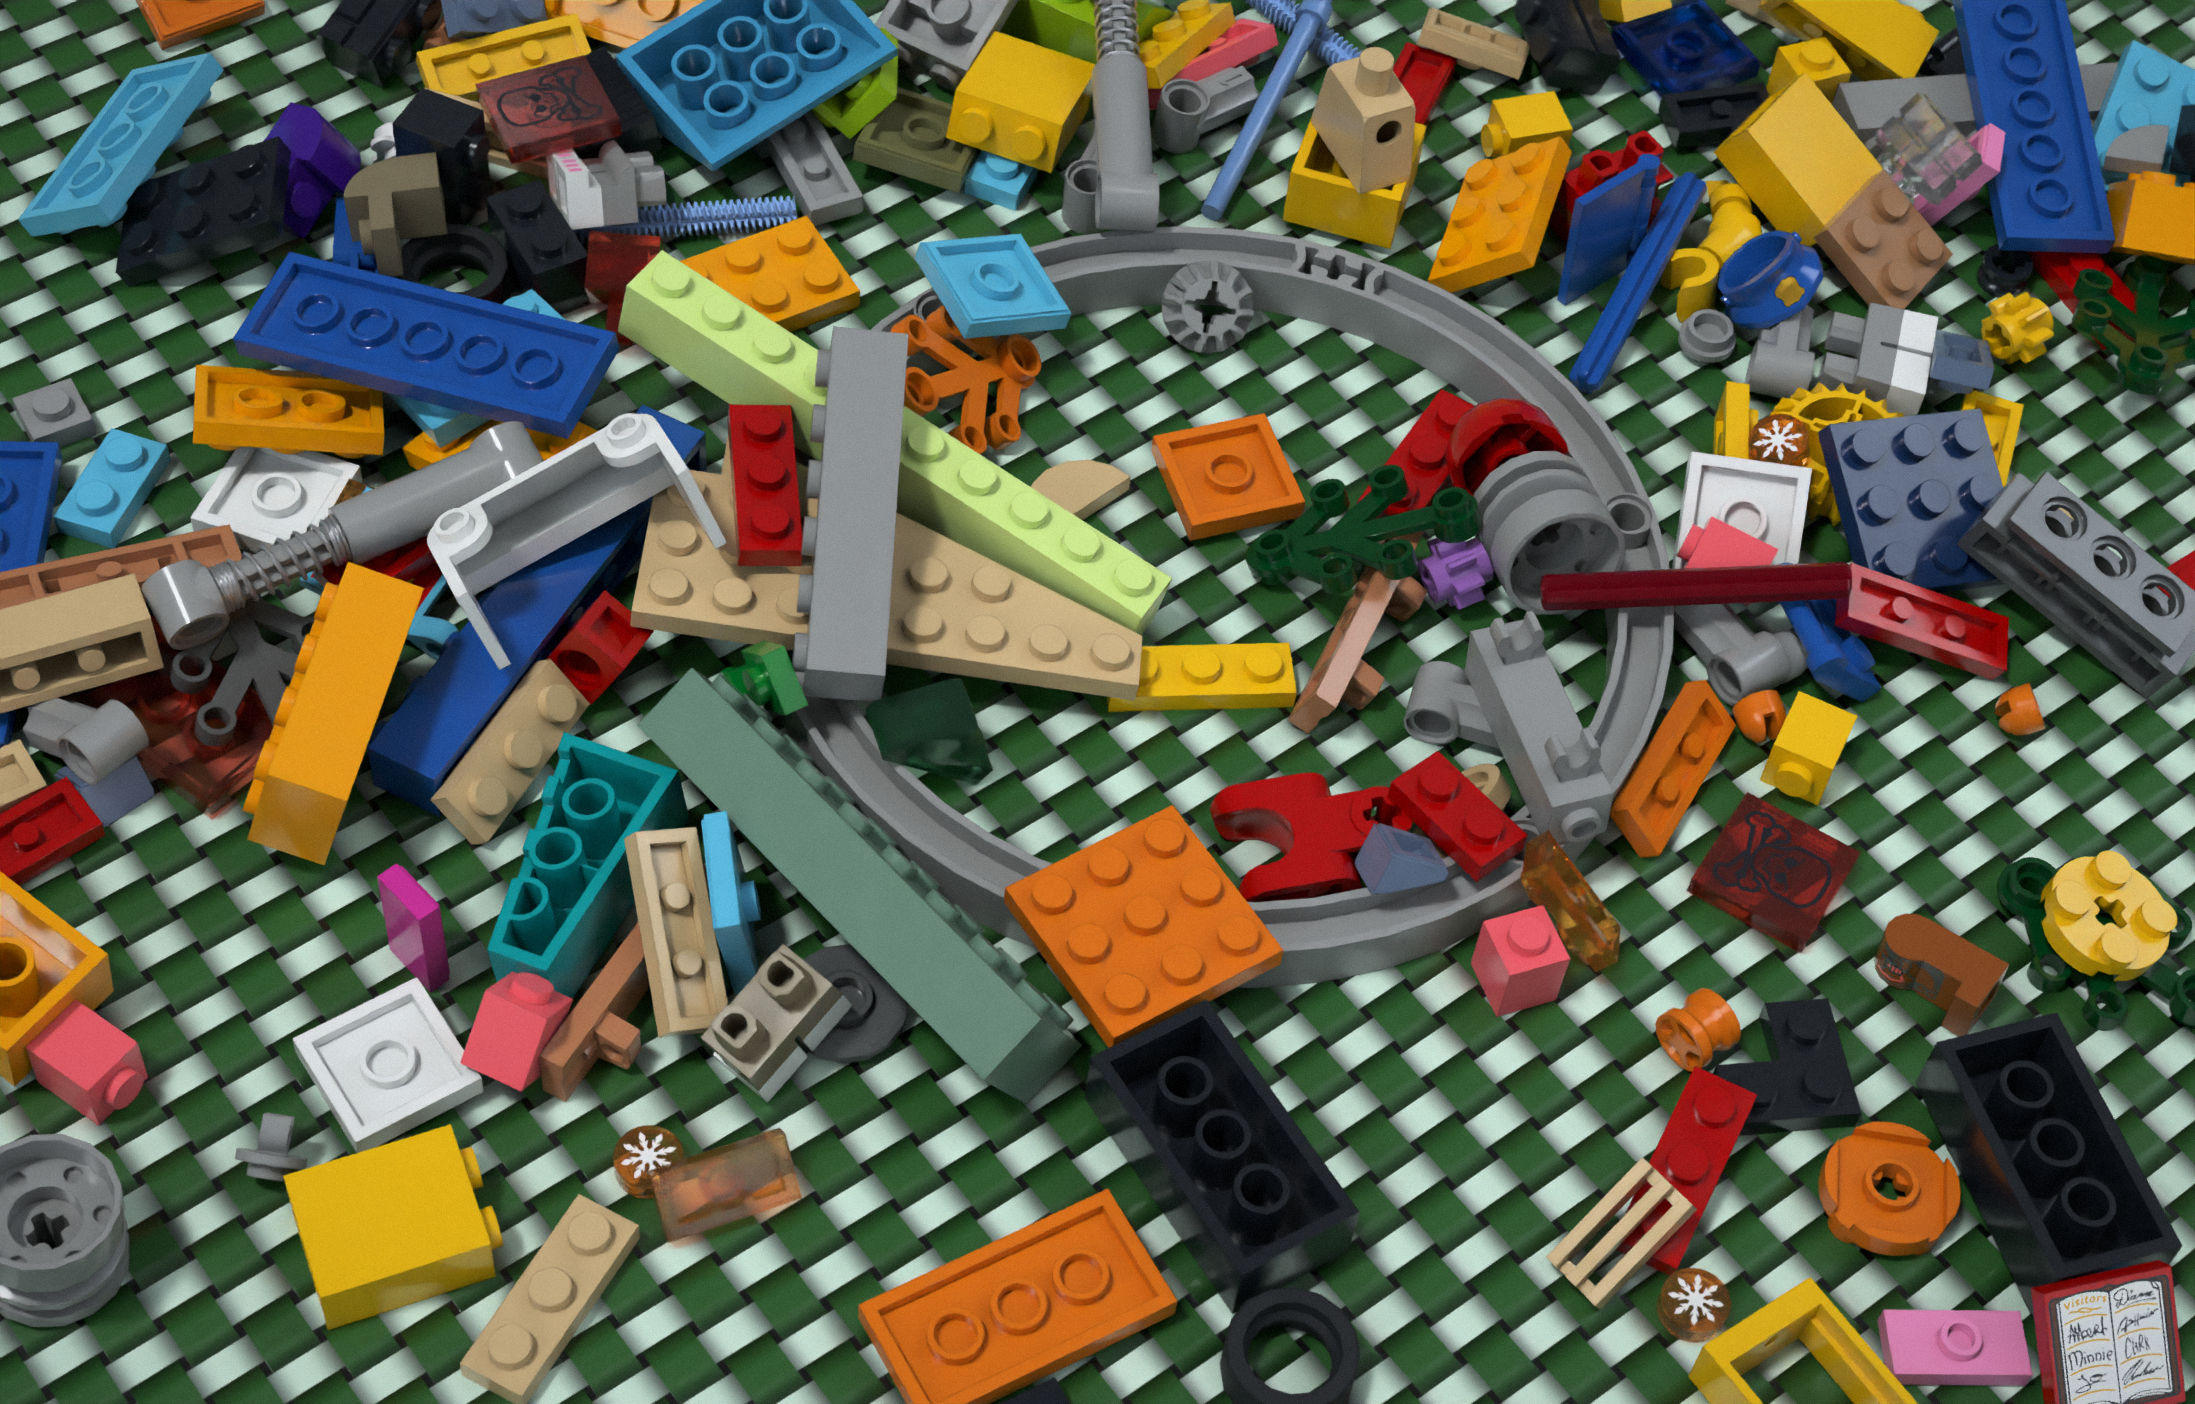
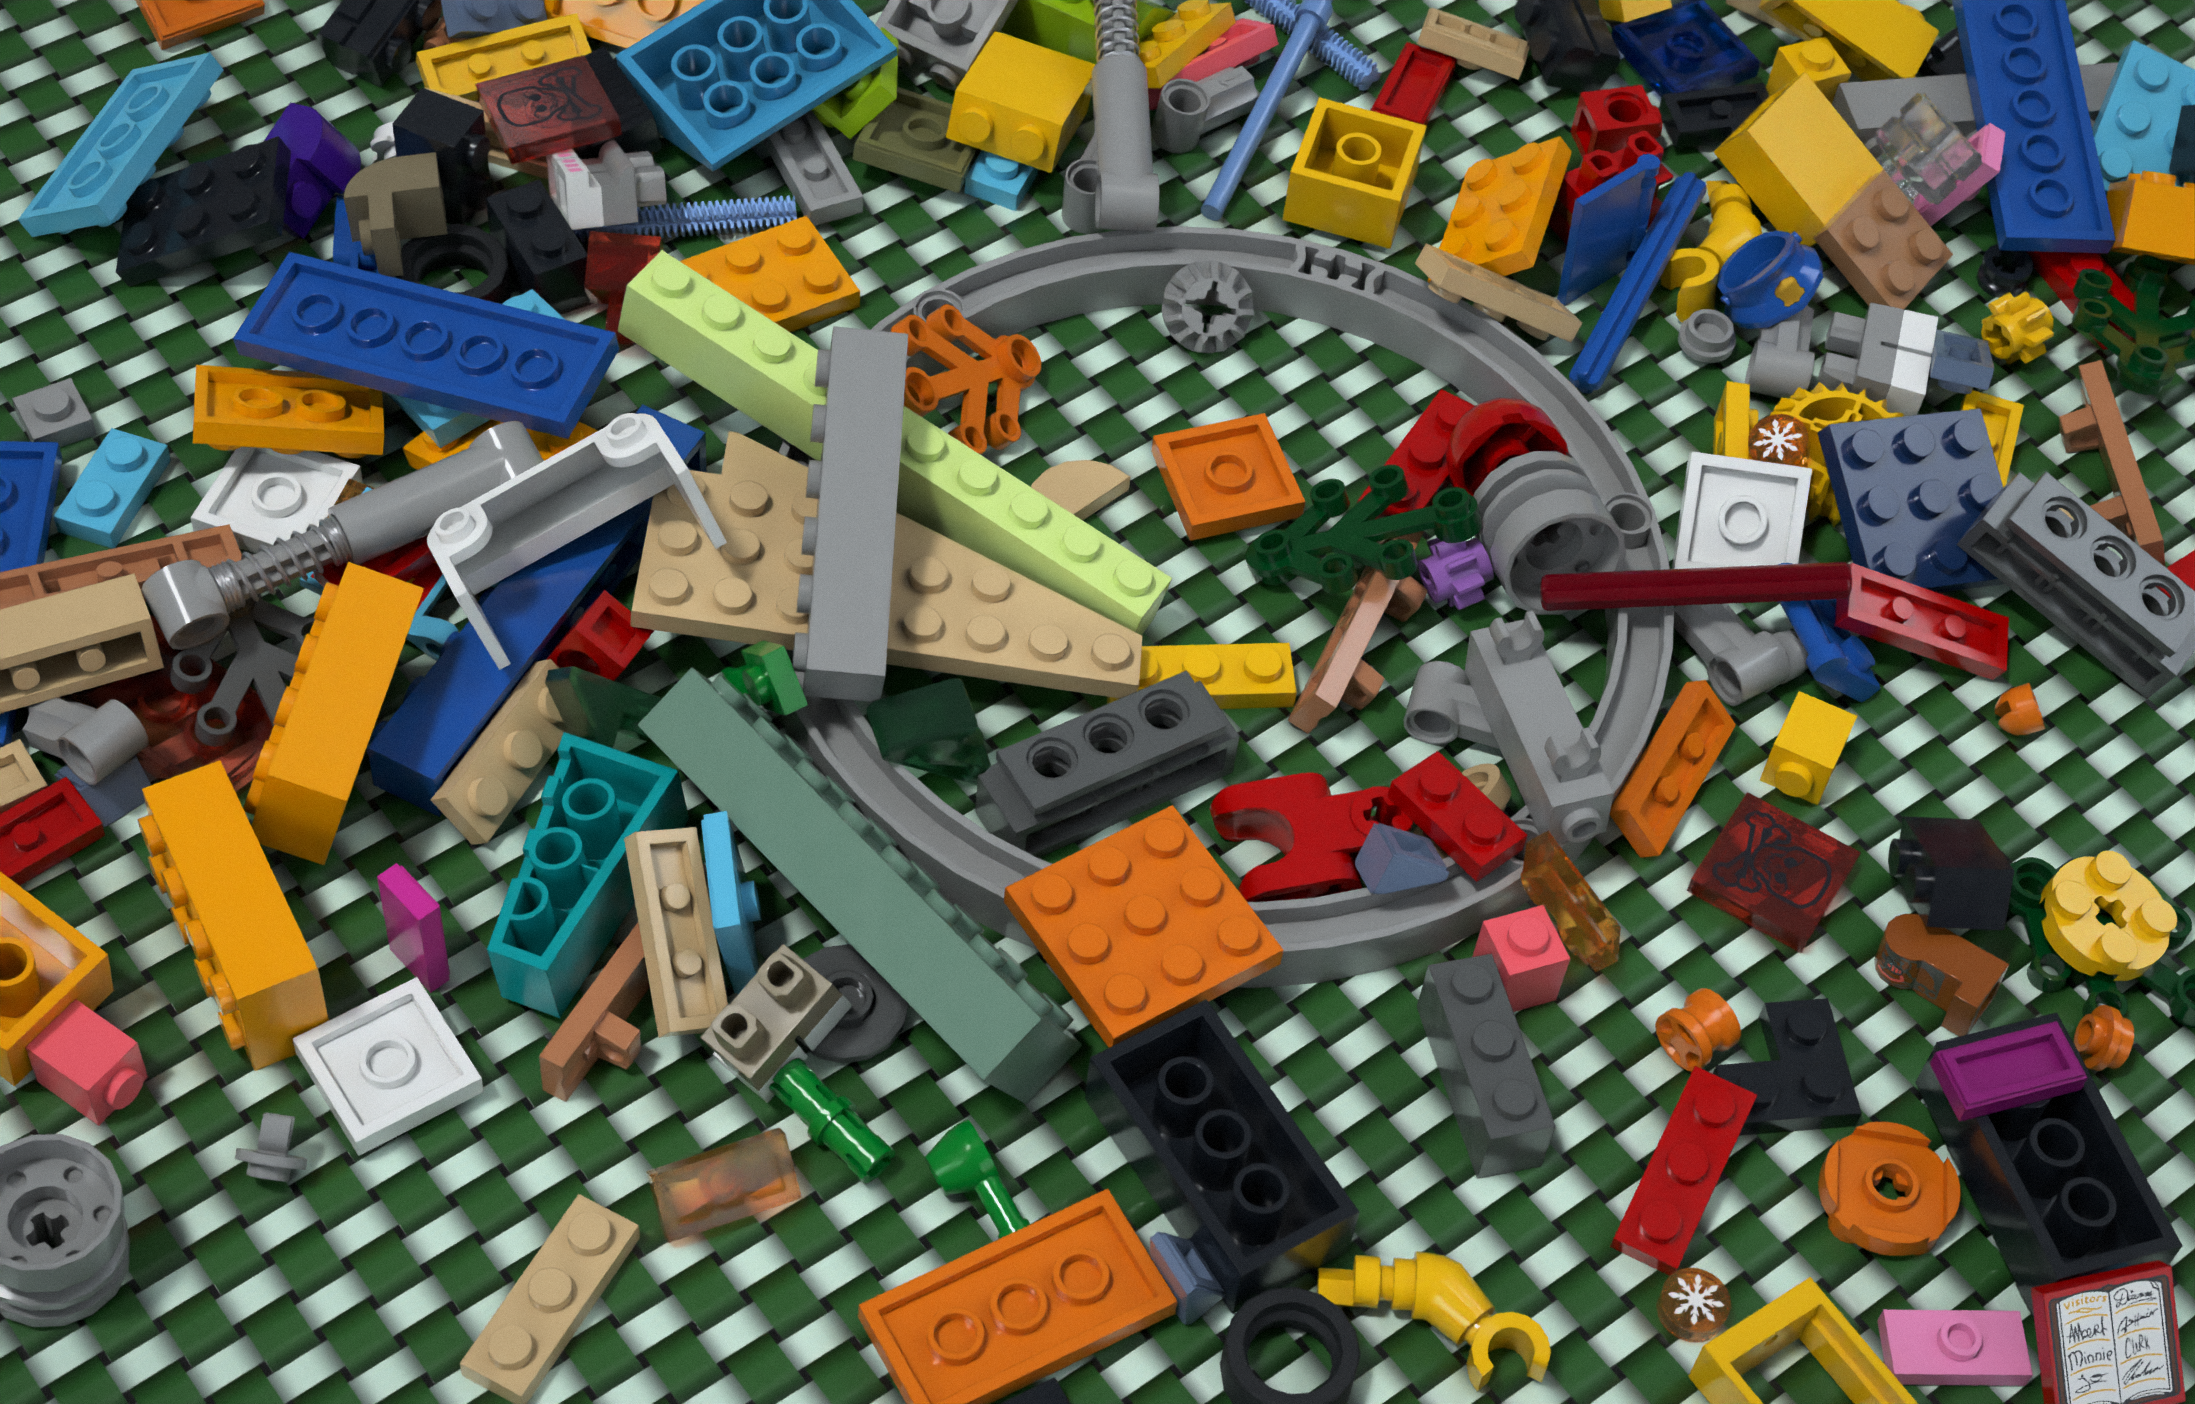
(232, 914): none -> light orange brick
(393, 1225): yellow brick -> none
(514, 1027): coral brick -> none
(598, 706): none -> clear green slope
(641, 1151): clear orange tile -> none
(764, 485): red plate -> none
(832, 1120): none -> green pin
(964, 1165): none -> green bar
(992, 285): medium azure plate -> none
(1106, 766): none -> dark grey brick
(1185, 1275): none -> sand blue slope
(1367, 120): tan torso -> none
(1448, 1299): none -> yellow piece
(1485, 1066): none -> dark grey brick
(1496, 295): none -> tan plate
(1523, 121): yellow brick -> none
(1601, 1214): tan tile -> none
(1612, 115): none -> red brick
(1723, 546): coral brick -> none
(1760, 715): orange hinge -> none
(1952, 873): none -> black brick
(2008, 1071): none -> magenta tile
(2102, 428): none -> nougat hinge
(2104, 1038): none -> orange plate
(2138, 150): light grey tile -> none

